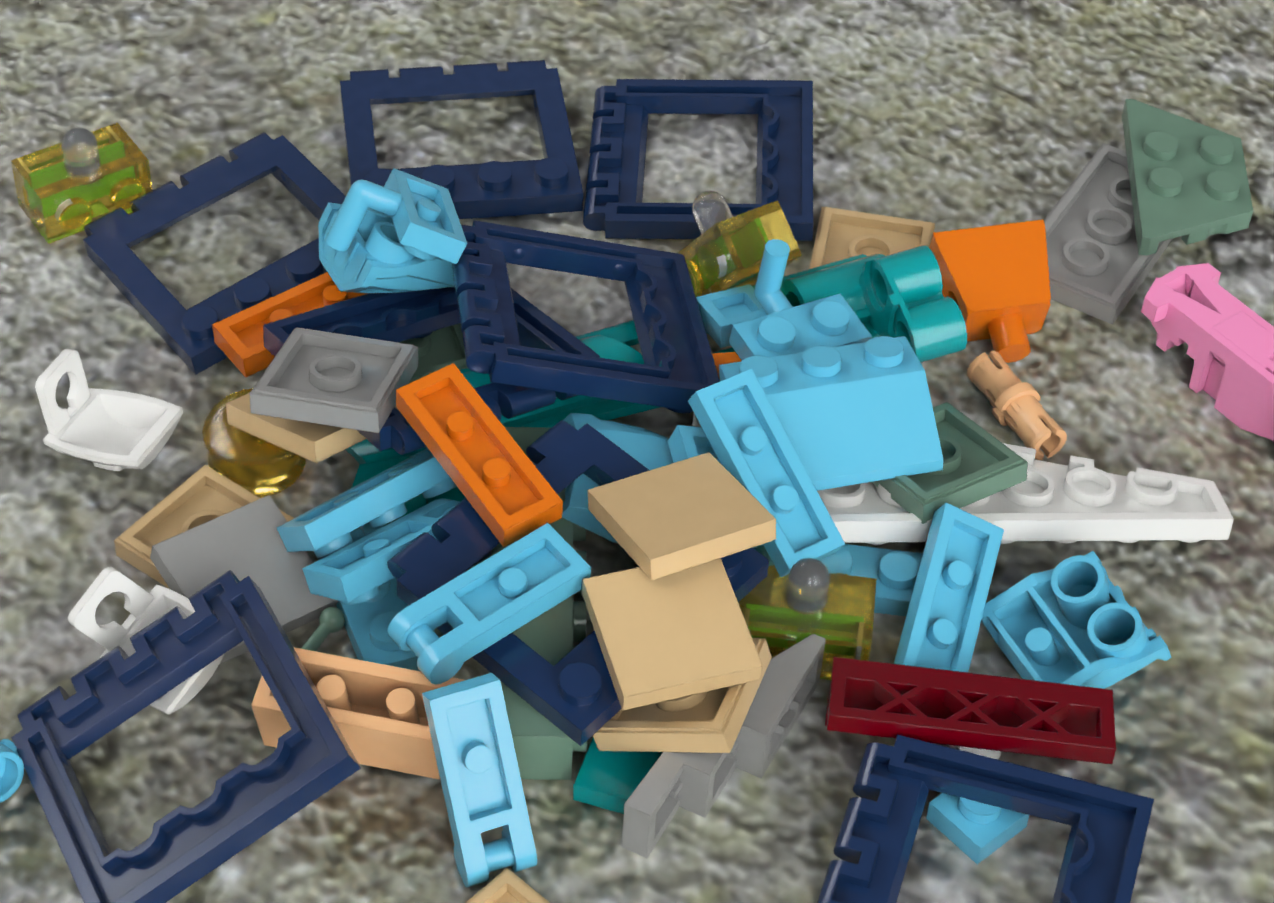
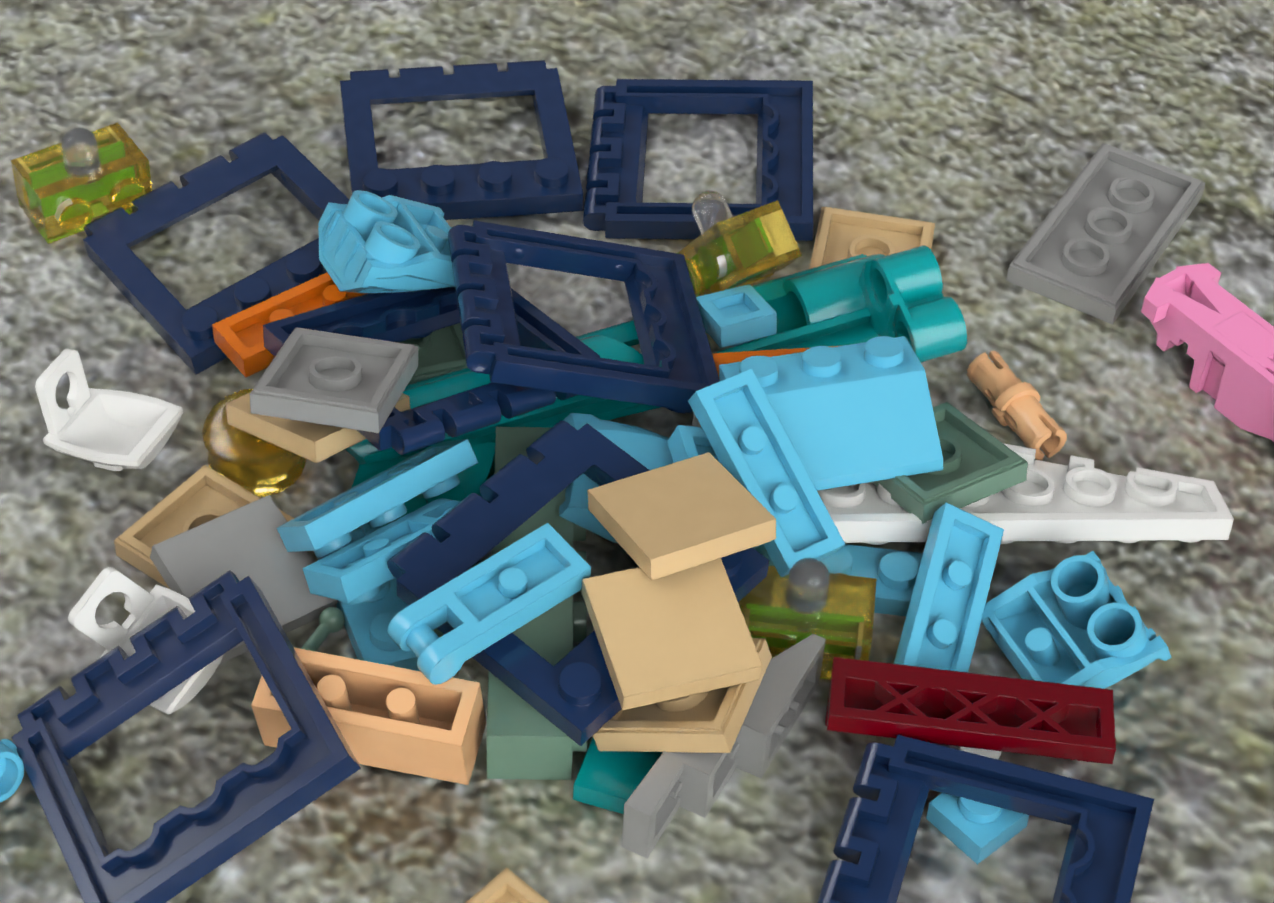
(420, 213): medium azure plate -> none
(479, 454): orange plate -> none
(480, 777): medium azure plate -> none
(791, 328): medium azure plate -> none
(997, 281): orange torso -> none
(1182, 178): sand green wing -> none

